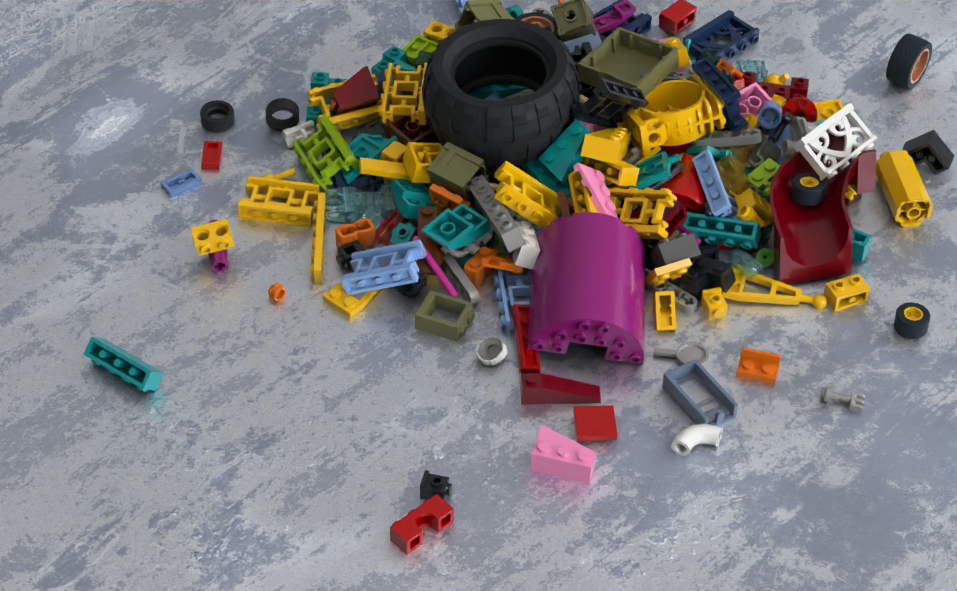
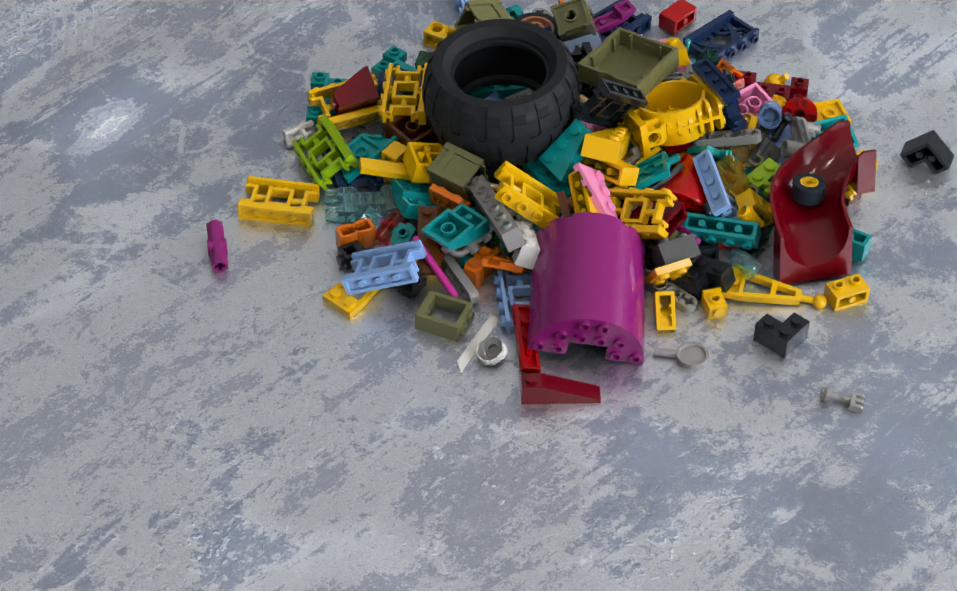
(123, 363): teal brick -> none
(181, 183): medium blue tile -> none
(211, 155): red tile -> none
(212, 237): yellow brick -> none
(217, 107): black tyre -> none
(277, 292): orange plate -> none
(279, 105): black tyre -> none
(282, 175): yellow bar -> none
(318, 242): yellow plate -> none
(419, 44): lime wing -> none
(432, 513): red arch -> none
(434, 484): black brick -> none
(481, 335): none -> white sticker
(562, 457): bright pink wedge -> none
(595, 423): red tile -> none
(696, 435): white cylinder -> none
(700, 394): sand blue door -> none
(752, 66): clear light blue piece -> none
(758, 365): orange bracket -> none
(768, 258): bright green tile -> none
(781, 336): none -> black brick
(811, 142): white fence -> none
(903, 188): yellow brick -> none
(909, 61): black wheel -> none
(912, 320): black wheel -> none

